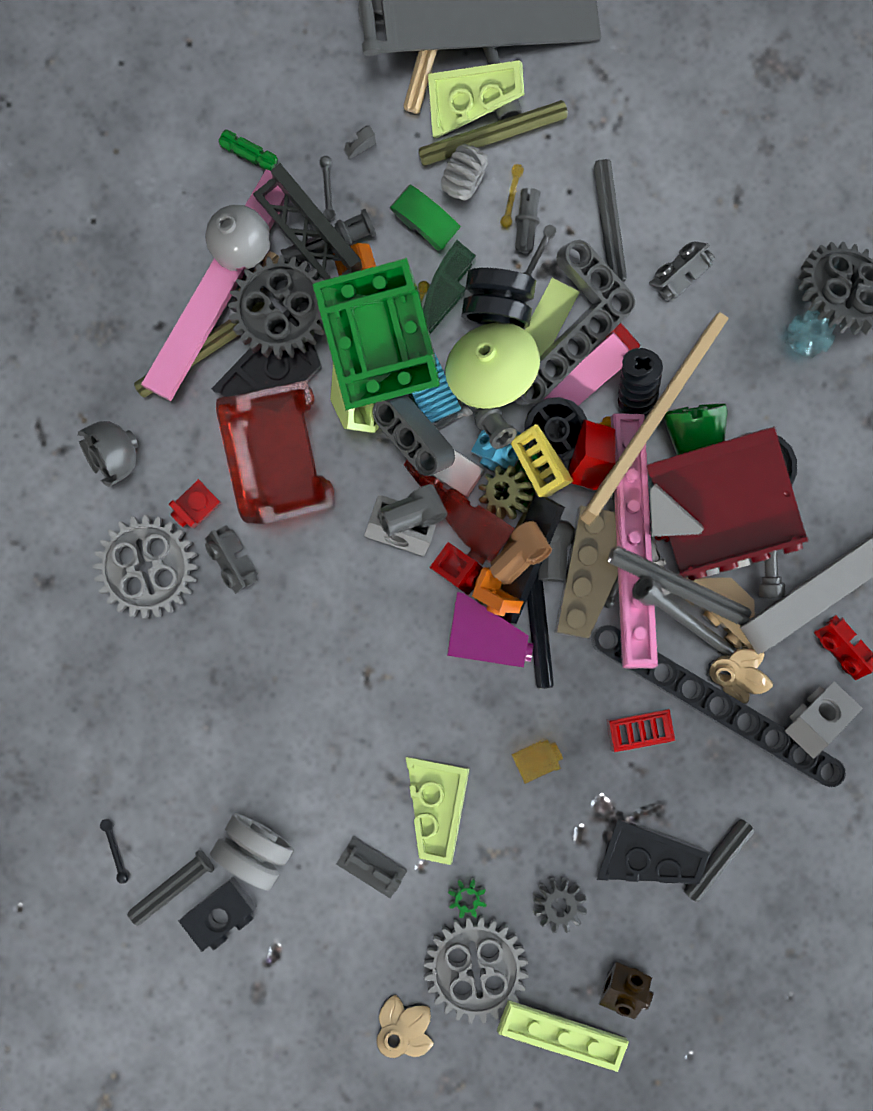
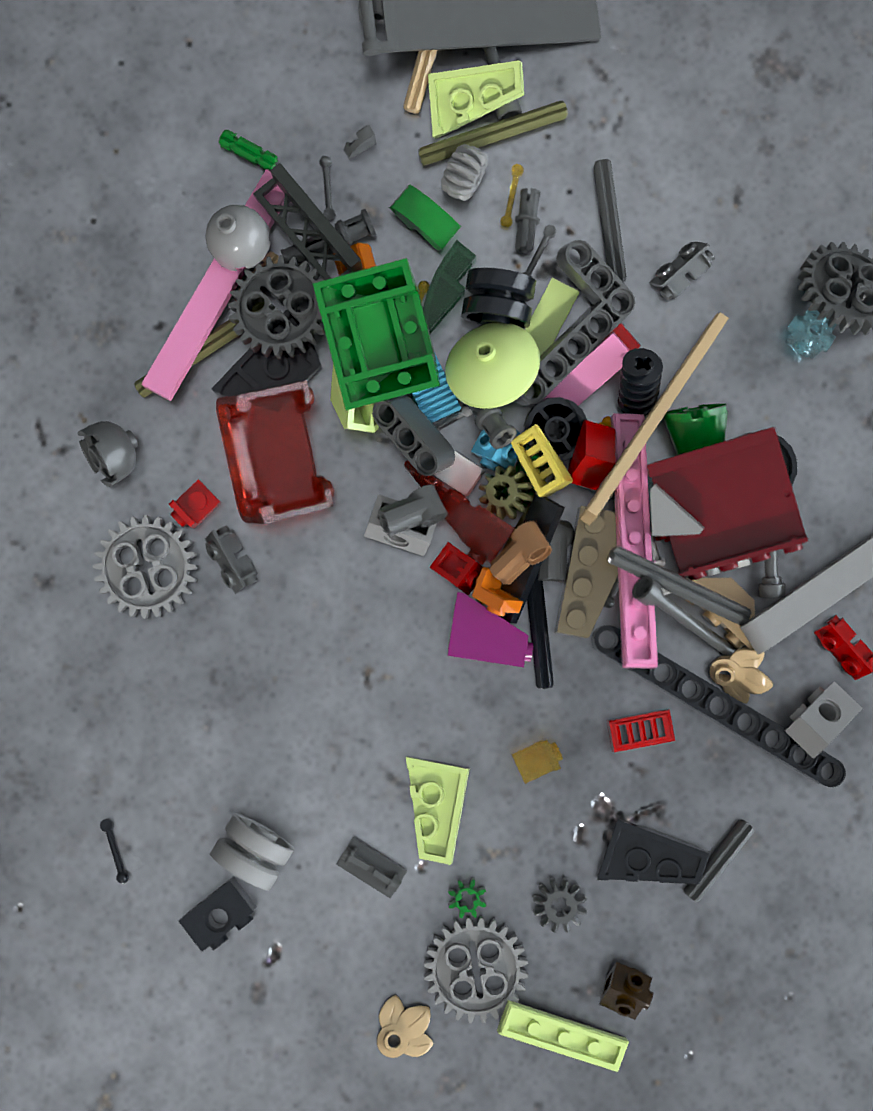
(170, 888): dark grey axle -> none

